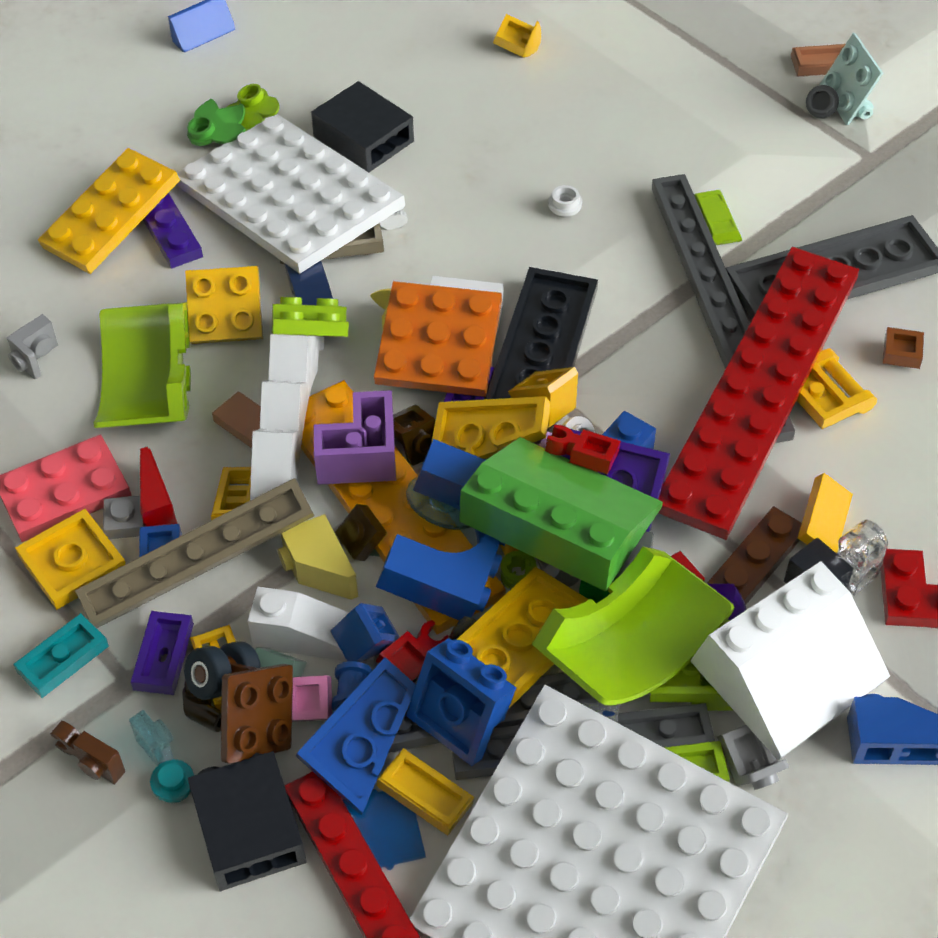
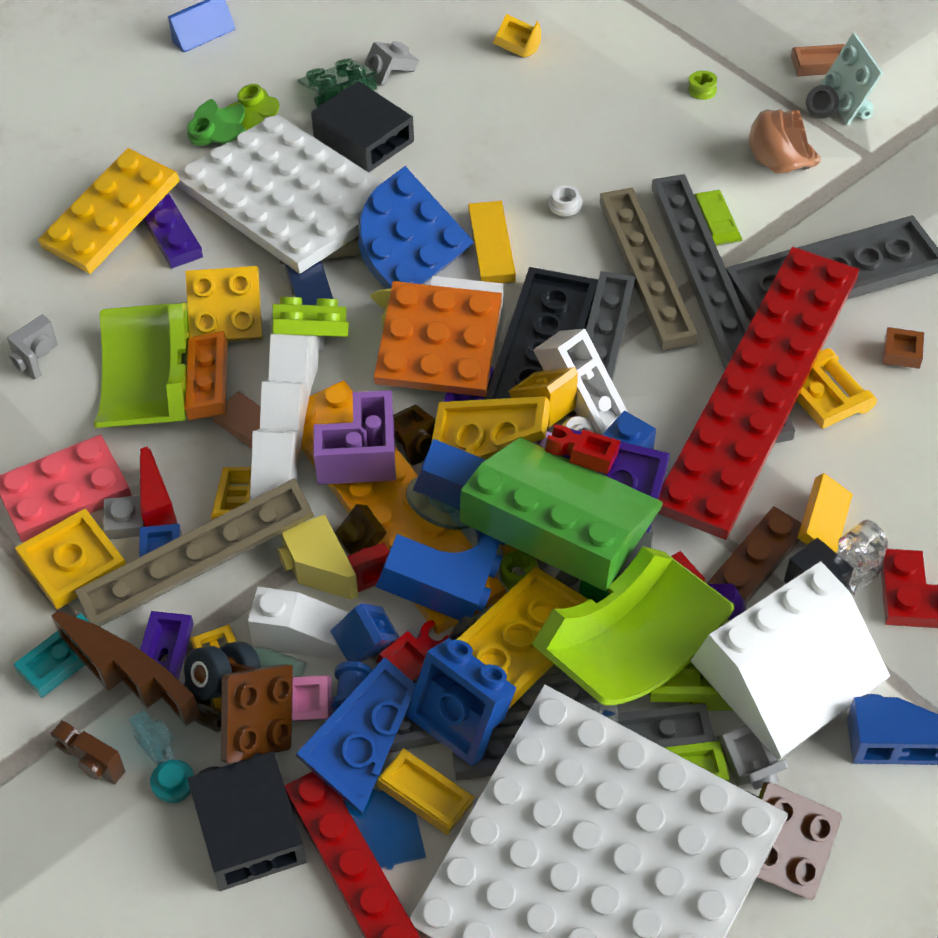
(117, 660): none -> reddish brown slope
(206, 375): none -> orange plate
(333, 80): none -> clear green hinge
(368, 565): none -> red plate
(388, 57): none -> light grey bracket
(407, 232): none -> blue plate
(491, 242): none -> yellow tile
(596, 393): none -> white slope
(610, 316): none -> dark grey plate
(646, 262): none -> dark tan plate
(705, 91): none -> lime bush
(781, 141): none -> nougat helmet
(803, 843): none -> plate

